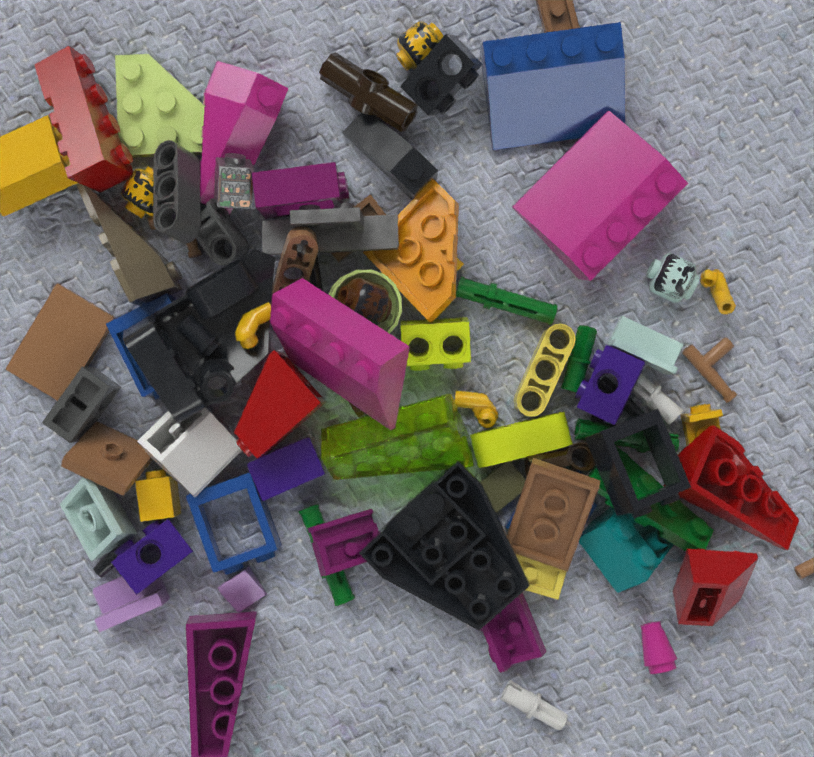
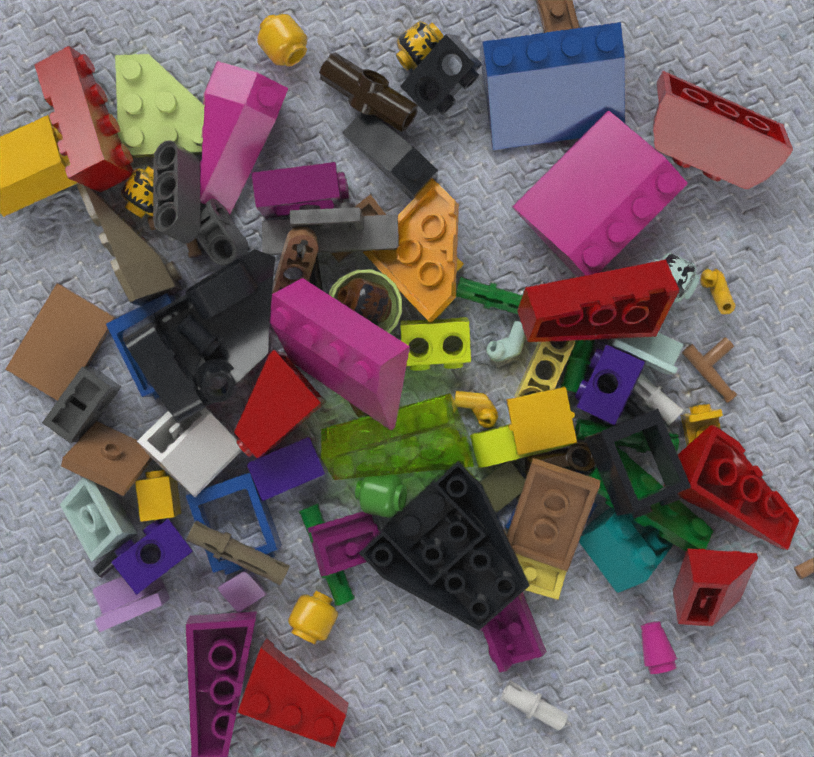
(230, 549): none -> dark tan pin
(233, 181): brick -> none
(249, 324): yellow arm -> none
(282, 40): none -> yellow head
(291, 698): none -> red wedge
(313, 617): none -> yellow head
(381, 495): none -> bright green head
(507, 347): none -> light aqua arm
(541, 420): none -> yellow piece
(600, 305): none -> red wedge
(717, 134): none -> windscreen

